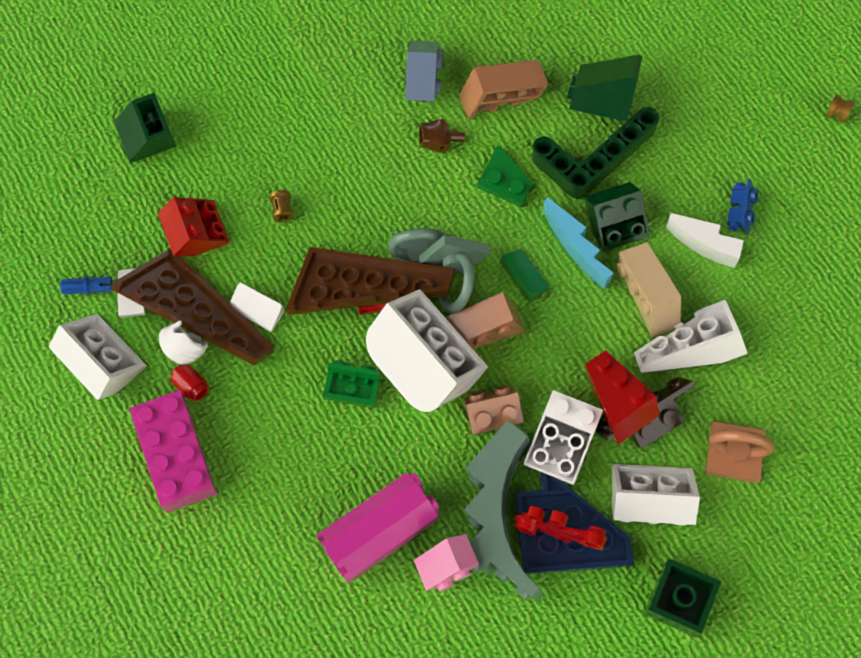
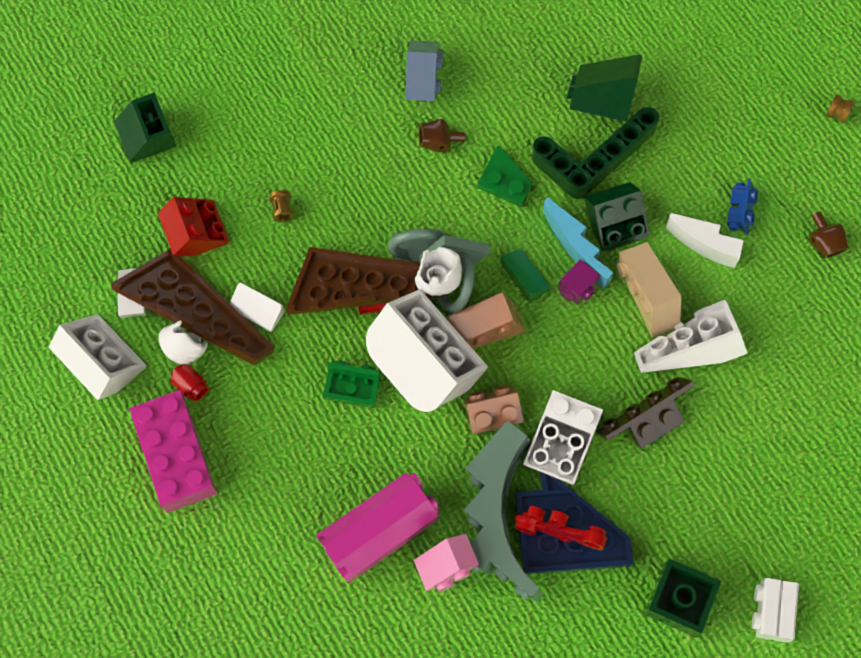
(85, 285): blue axle -> none
(439, 272): none -> white hair
(501, 85): nougat wedge -> none
(578, 283): none -> magenta brick
(621, 396): red wedge -> none
(654, 494): white slope -> none
(737, 452): nougat tile -> none
(776, 610): none -> white brick
(828, 239): none -> reddish brown piece

